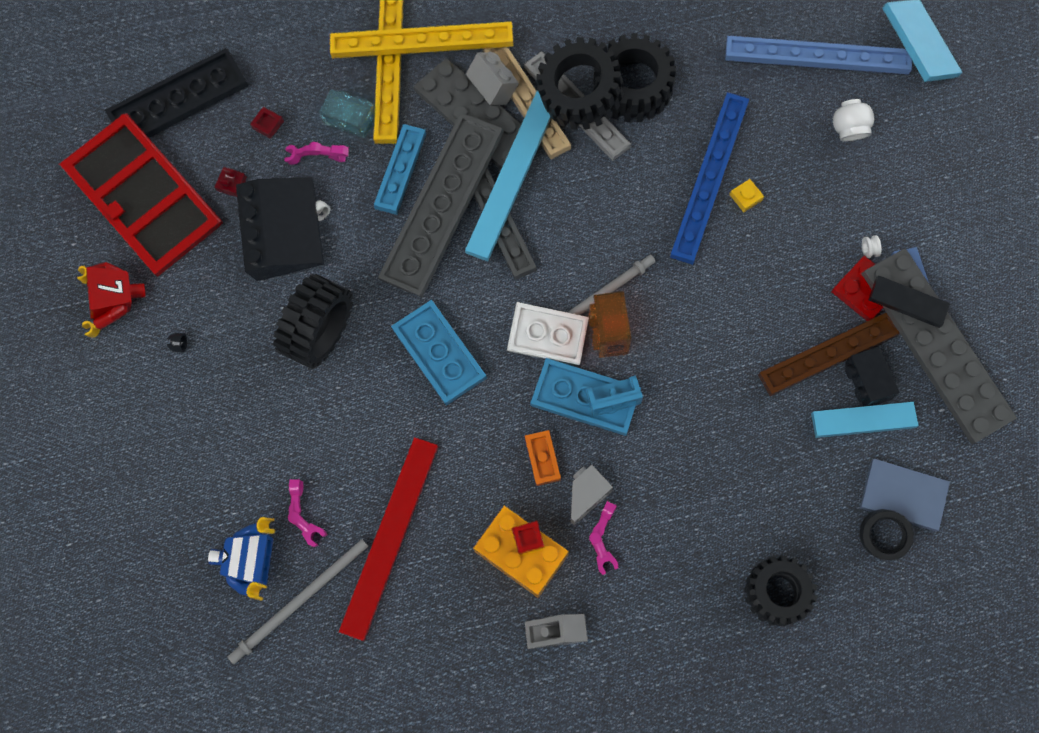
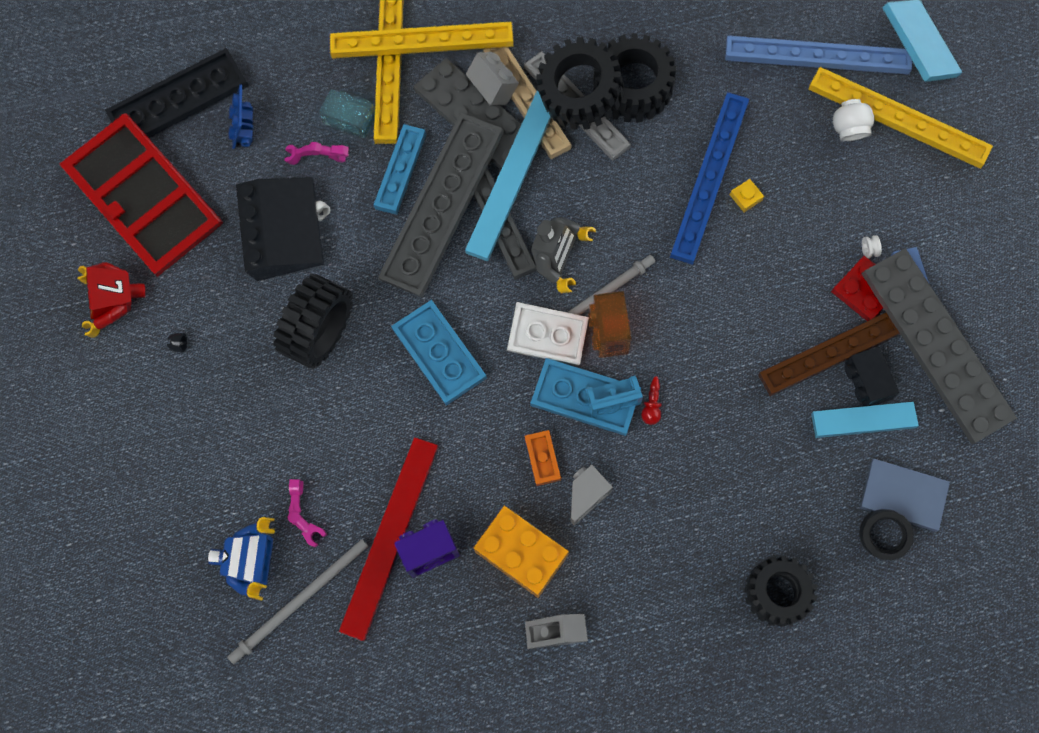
(228, 180): dark red tile -> none
(242, 121): none -> blue hinge
(266, 122): dark red tile -> none
(426, 548): none -> dark purple brick
(528, 537): red tile -> none
(553, 248): none -> dark grey torso
(596, 540): dark pink piece -> none
(651, 413): none -> red bar
(903, 118): none -> yellow plate
(909, 301): black tile -> none

